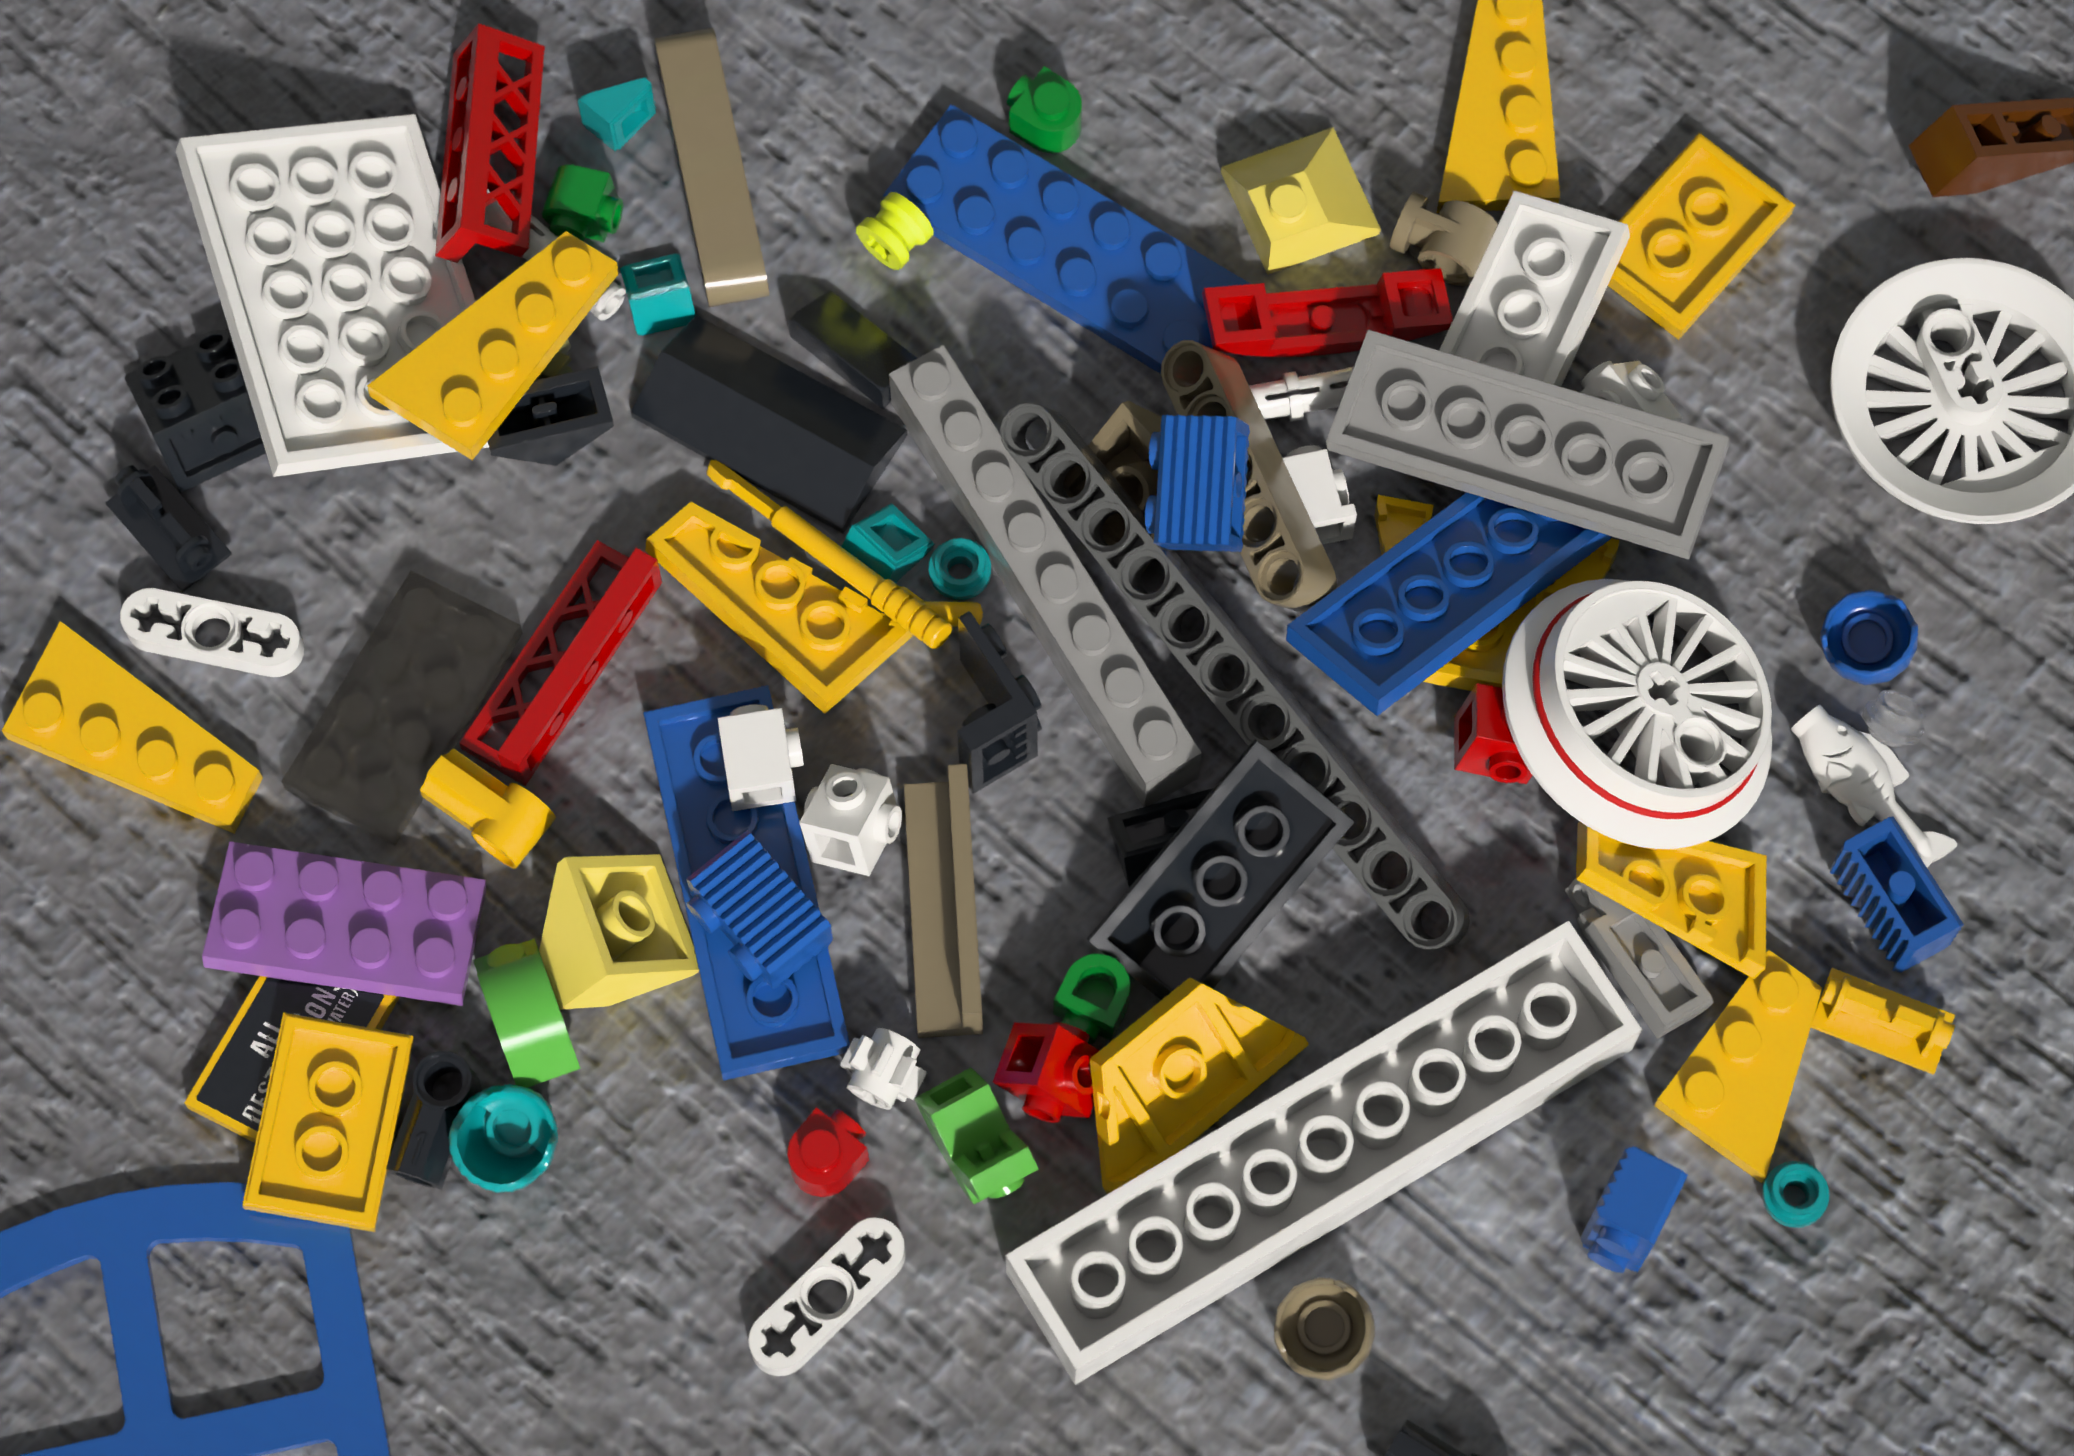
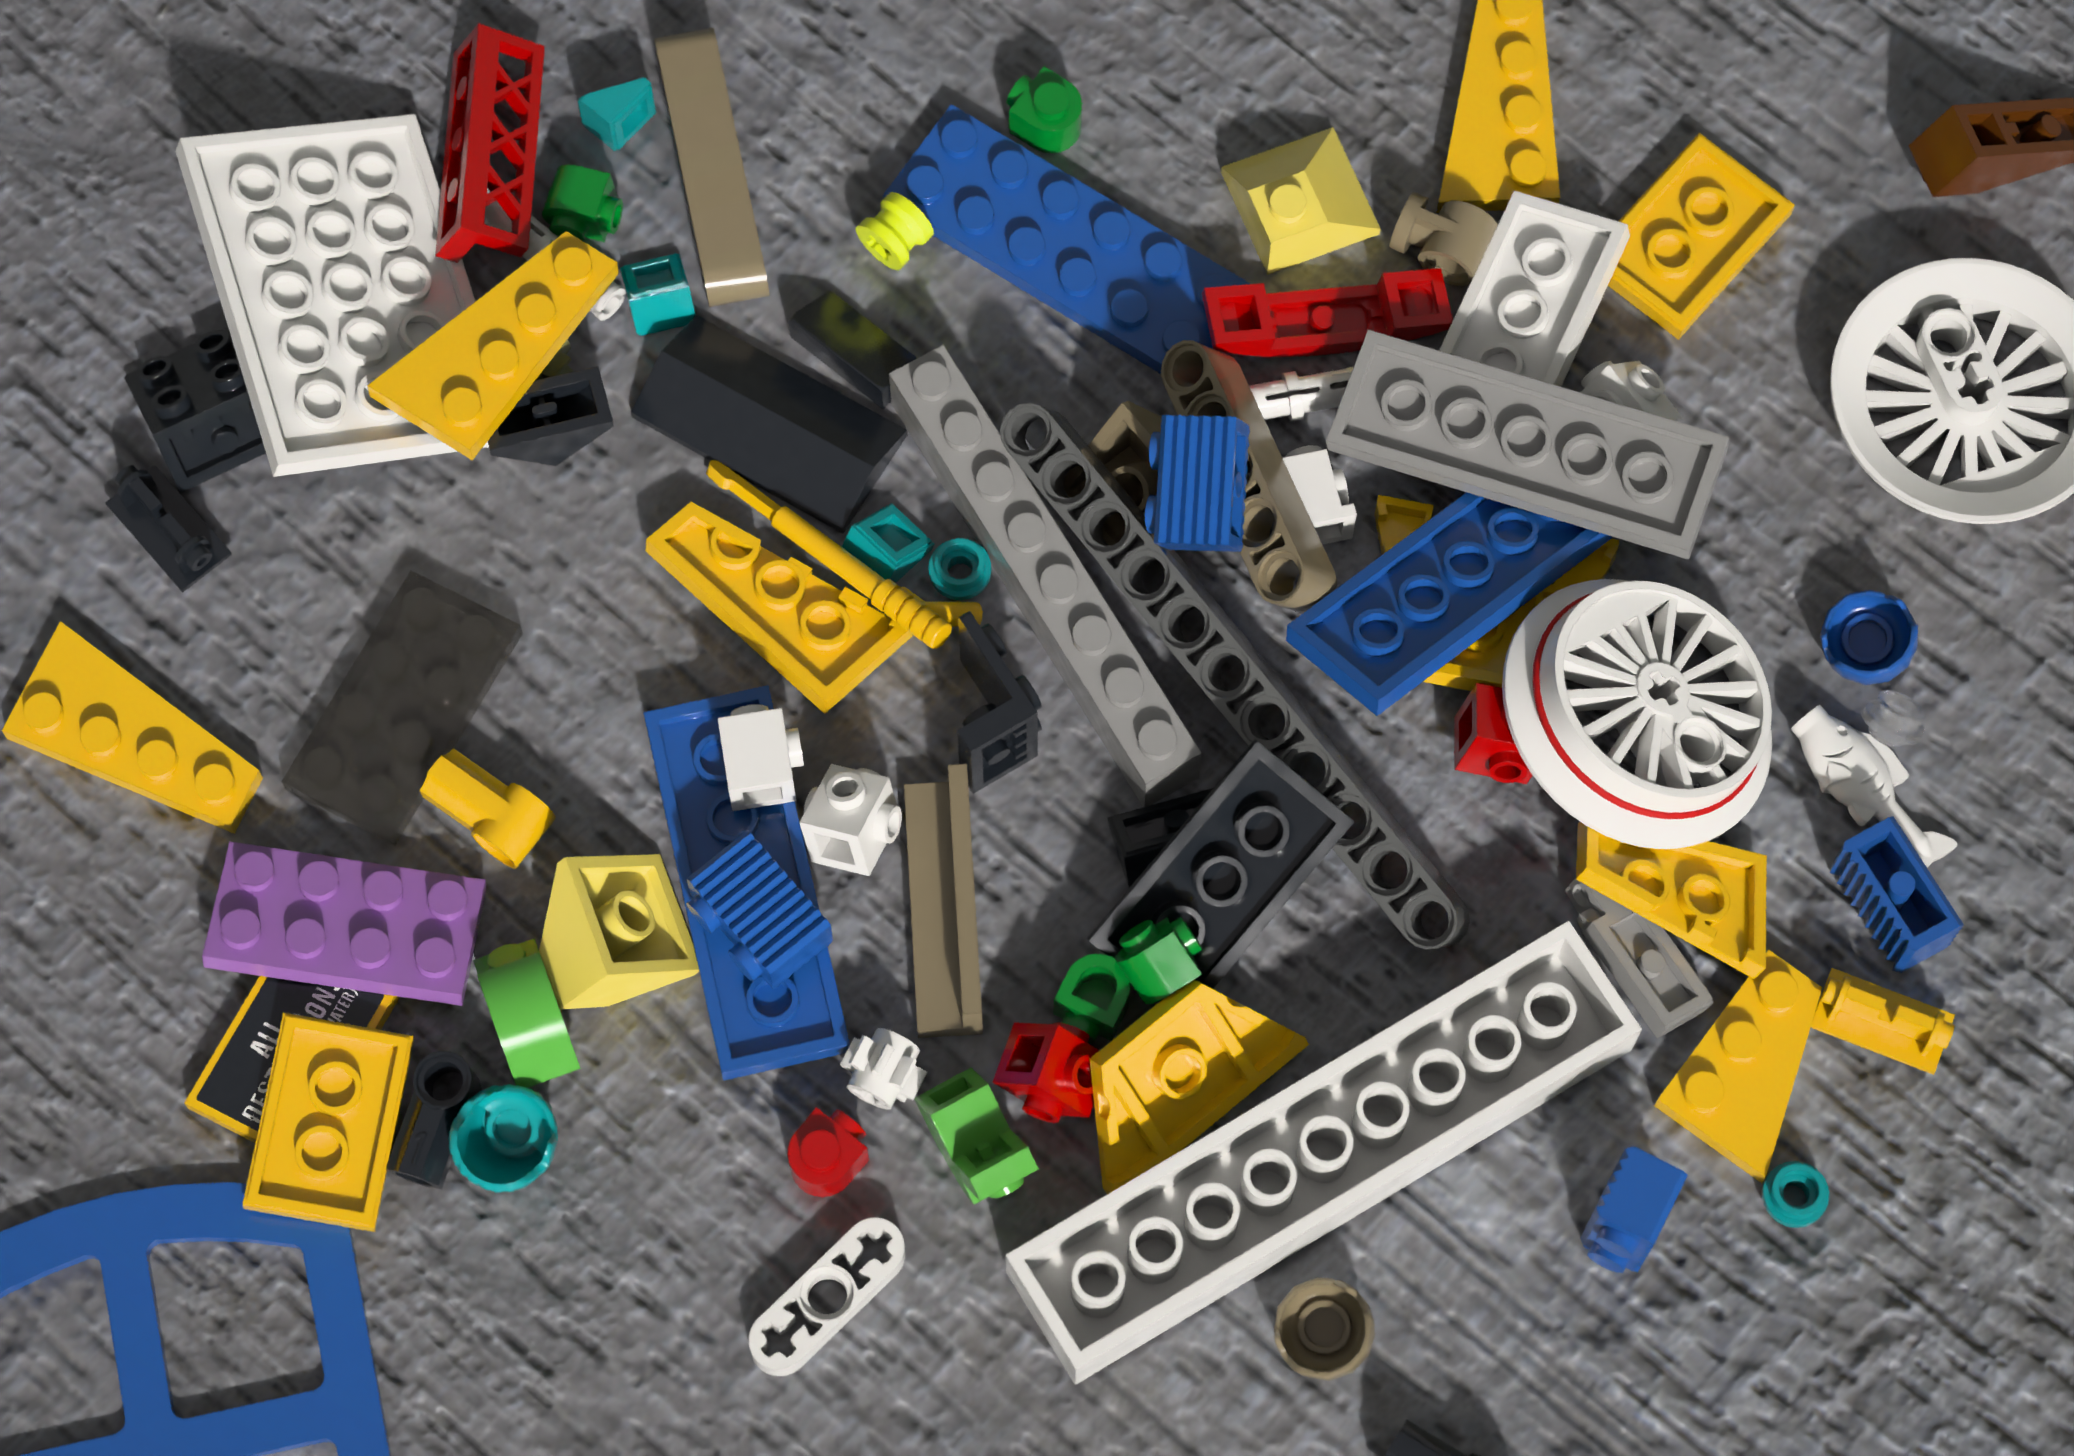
(163, 637): white beam -> none
(574, 669): red fence -> none
(1159, 958): none -> green plate

